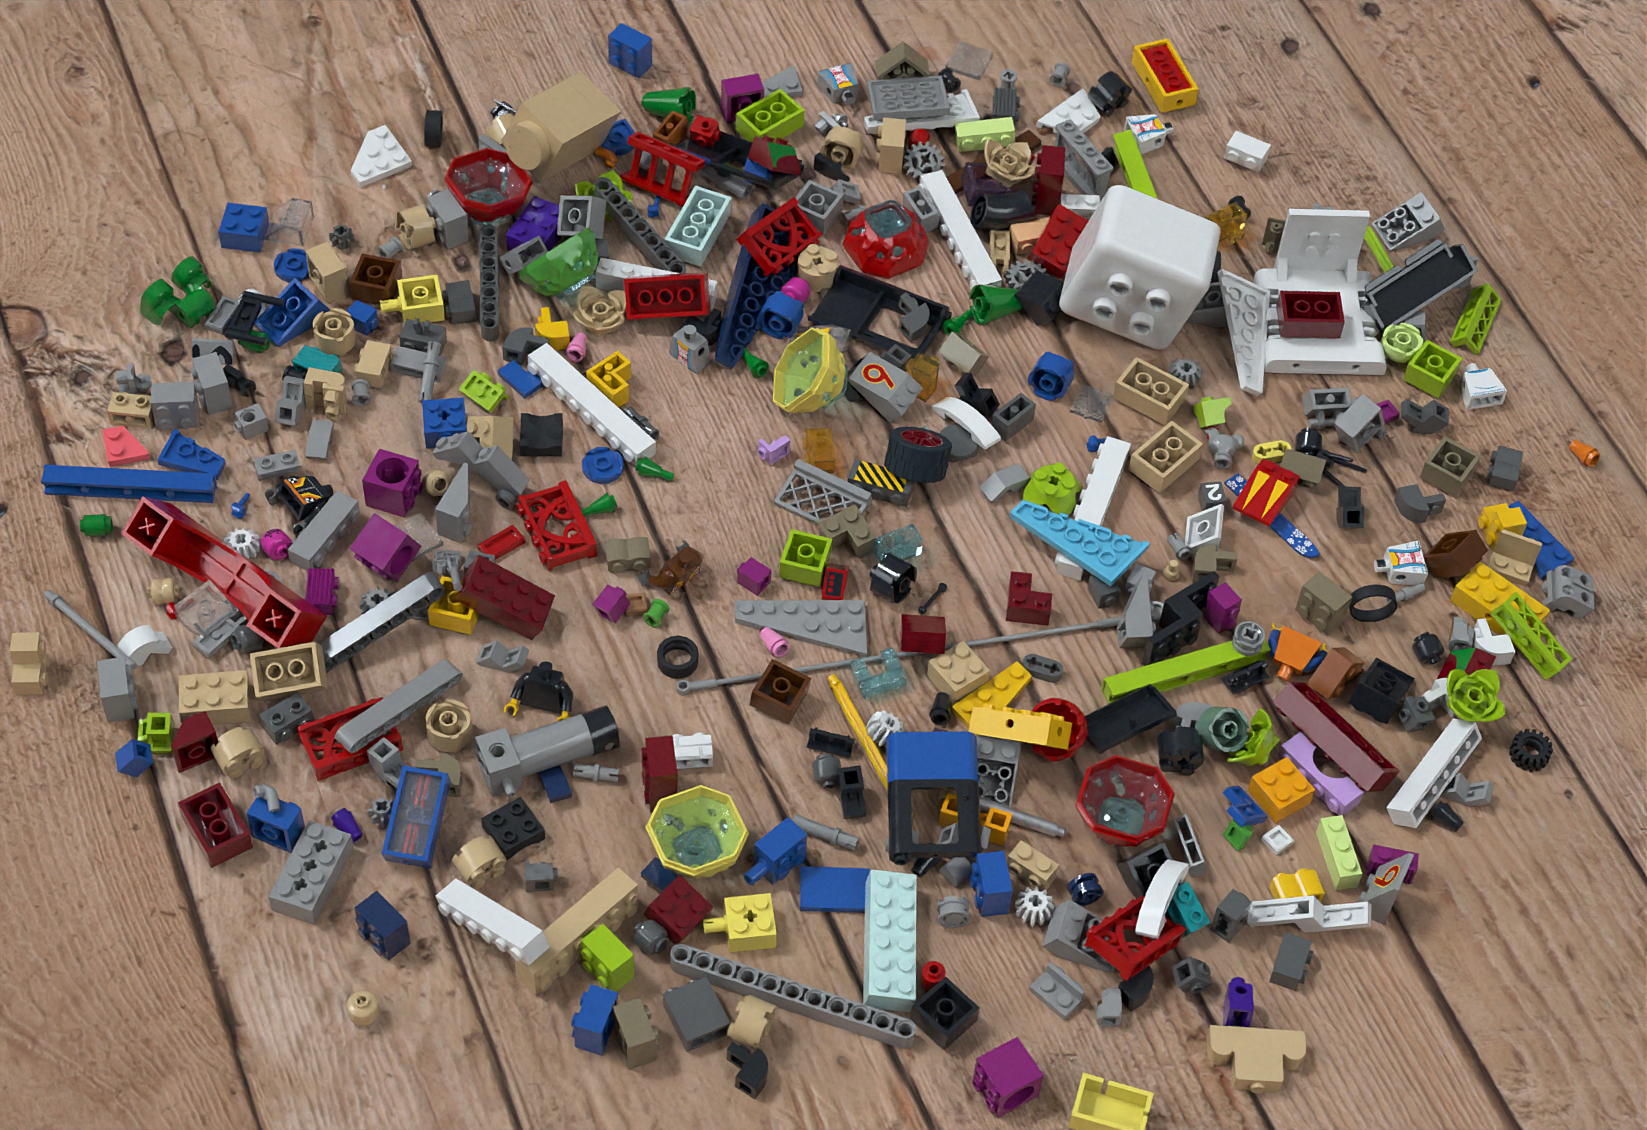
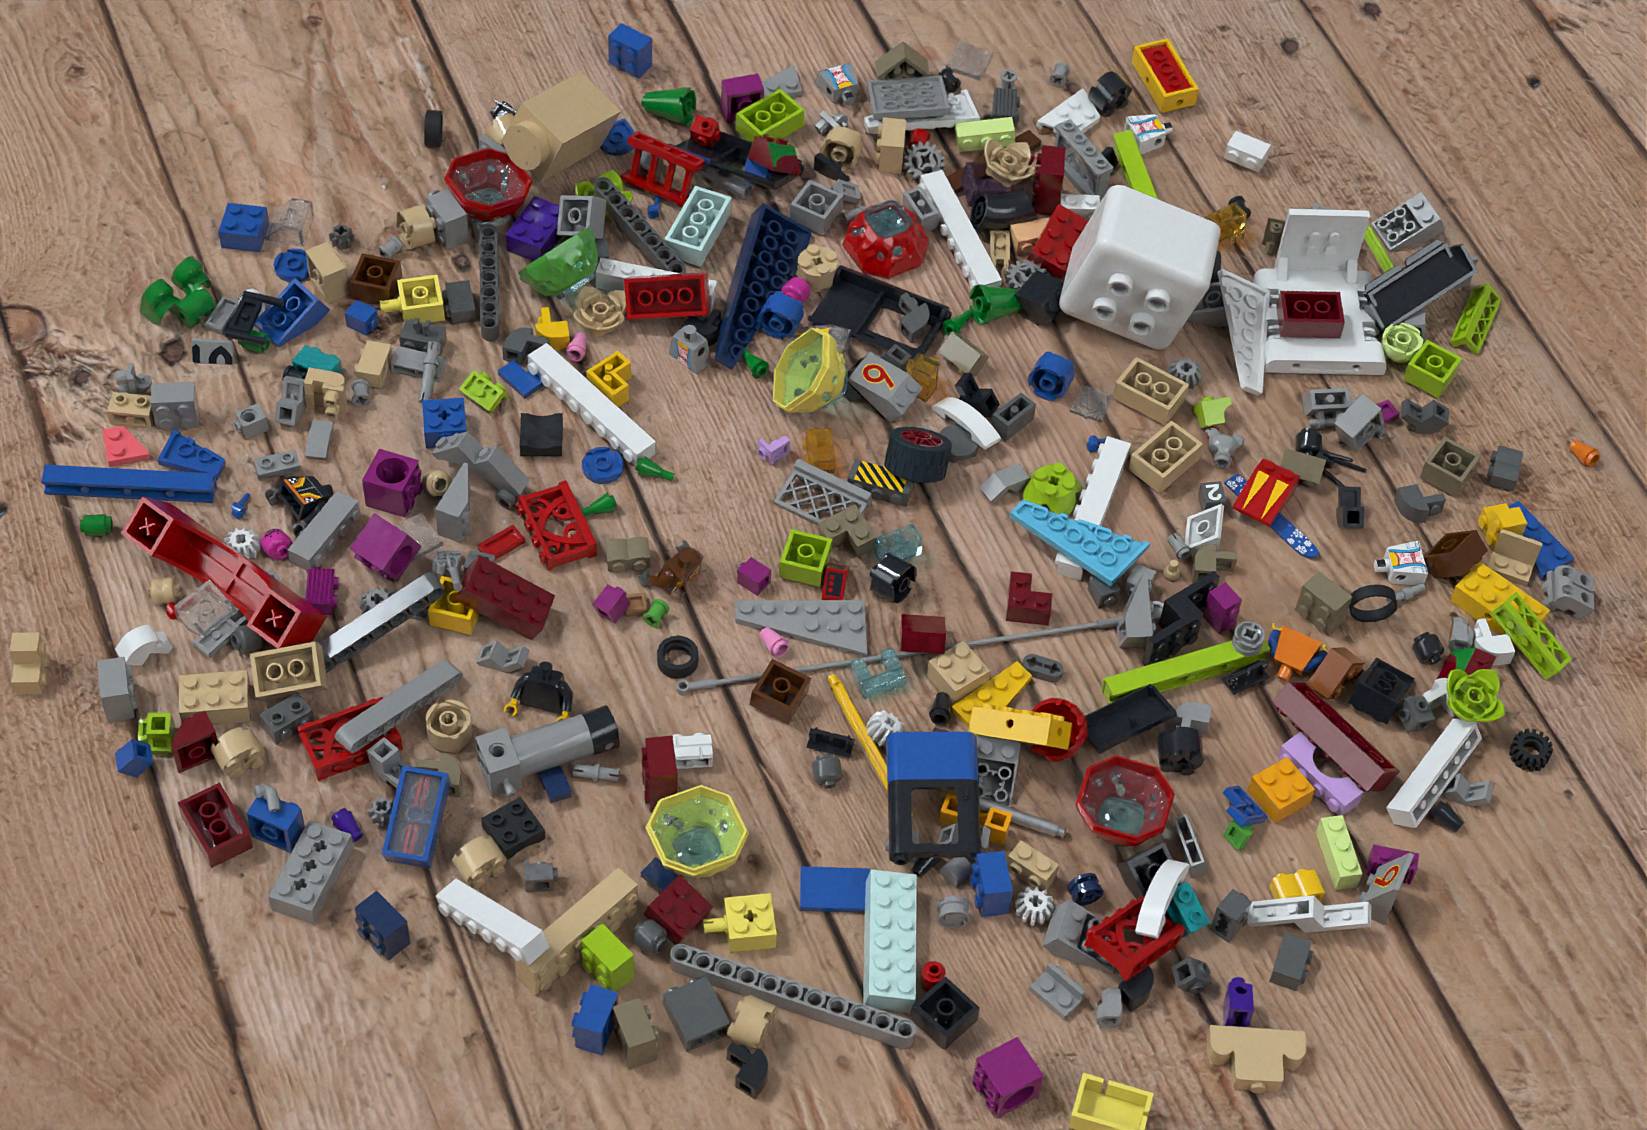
(57, 602): light grey bar -> none
(211, 383): light grey brick -> none
(237, 380): black plate -> none
(334, 332): tan brick -> none
(363, 1008): tan head -> none
(379, 157): white plate -> none
(492, 431): tan brick -> none
(517, 259): light grey torso -> none
(607, 154): orange arm -> none
(649, 429): dark grey pin -> none
(672, 129): dark orange brick -> none
(778, 853): blue brick -> none
(788, 214): red fence -> none
(835, 836): light grey pin -> none
(850, 792): black brick -> none
(941, 588): black hinge -> none
(1223, 728): sand green brick -> none
(1259, 742): lime brick -> none
(1270, 451): light yellow beam -> none
(1277, 840): white tile -> none
(1481, 388): white torso -> none

